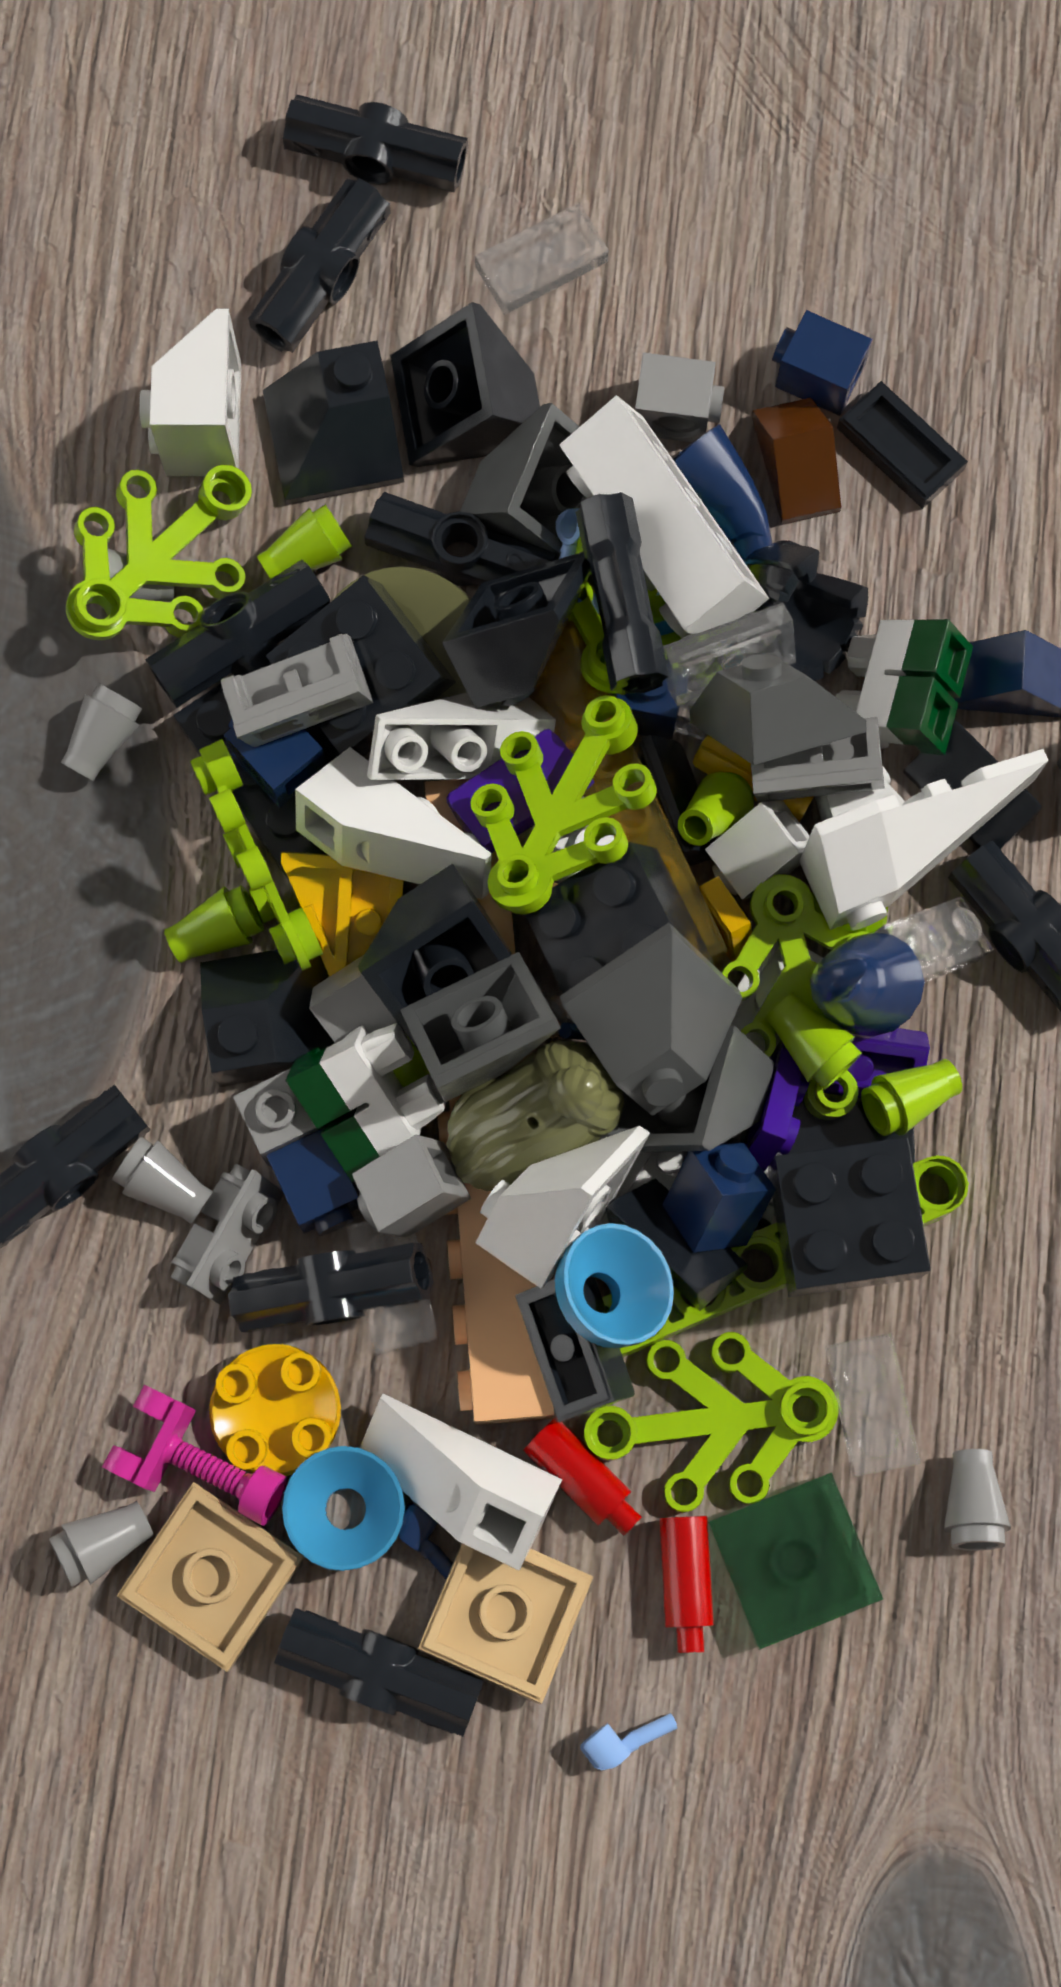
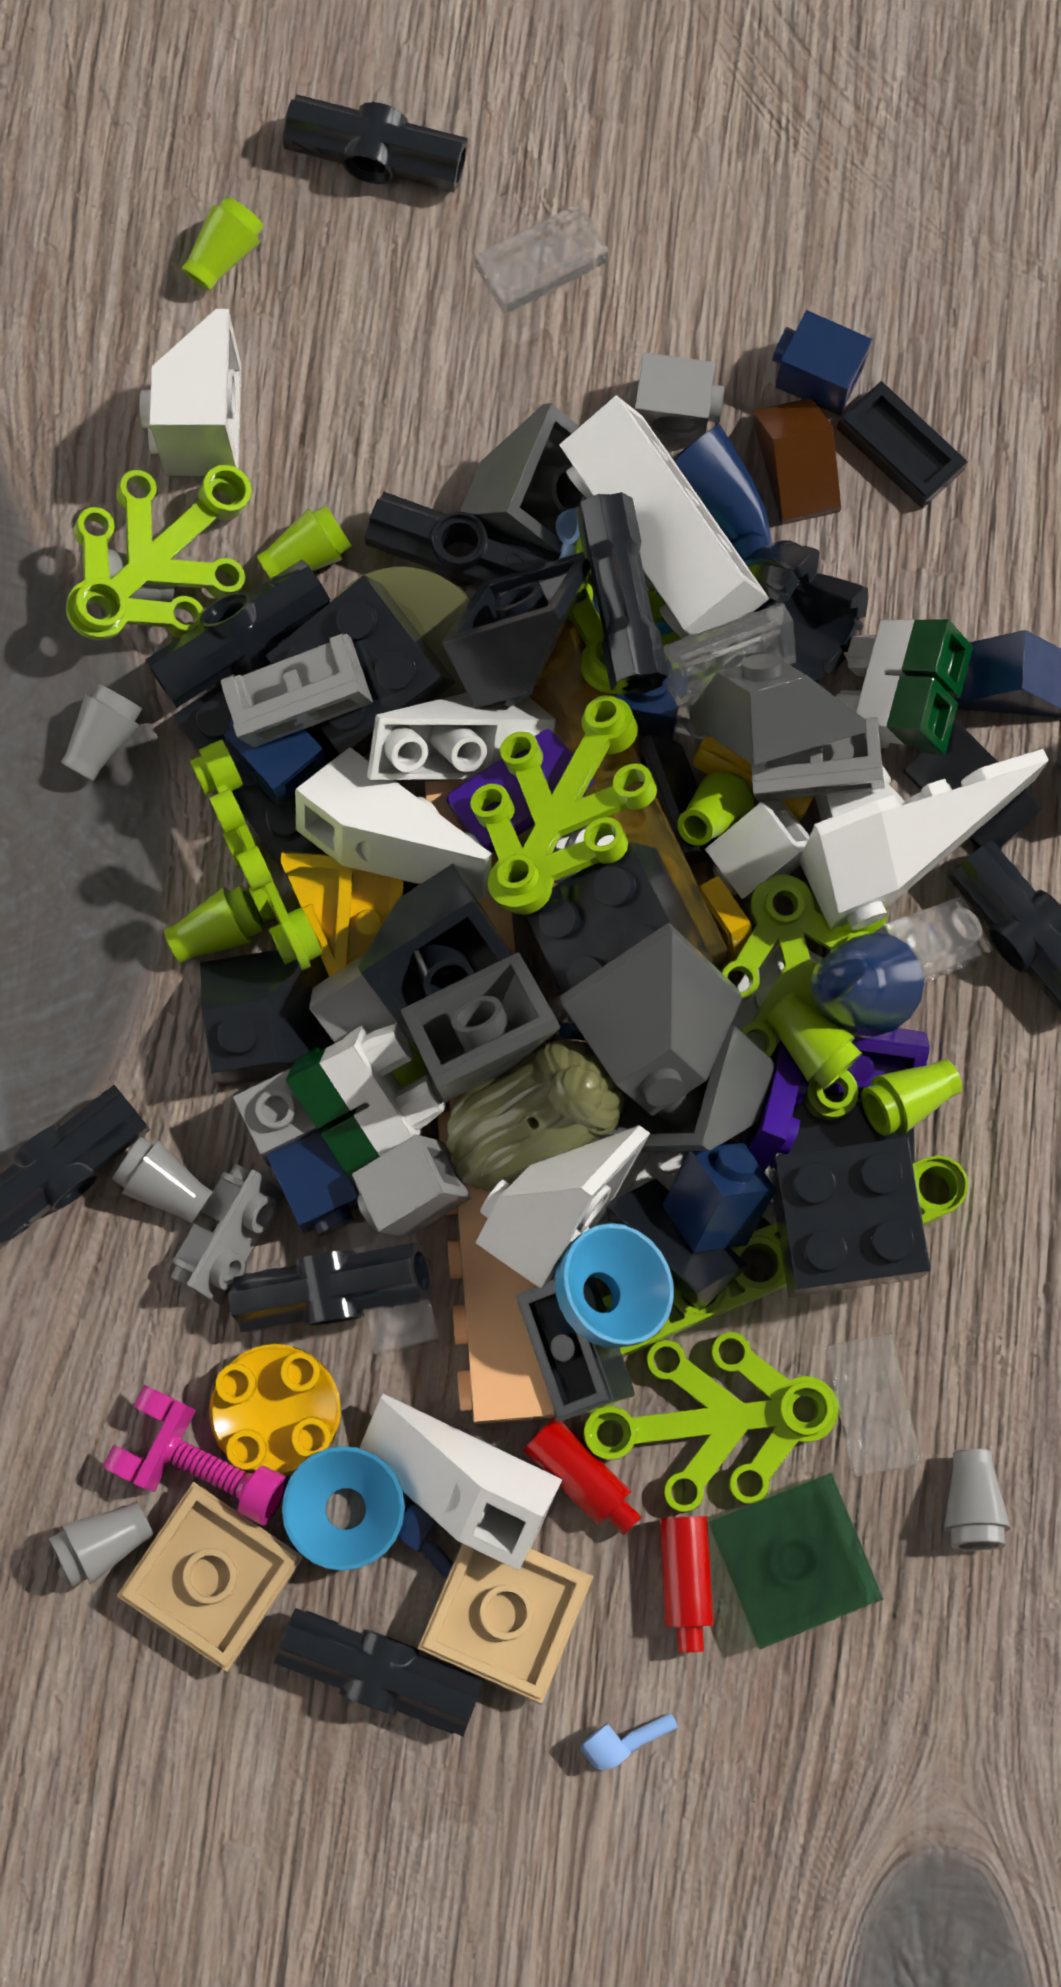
(223, 241): none -> lime cone
(319, 265): black piece -> none
(334, 425): black slope -> none
(461, 389): black slope -> none

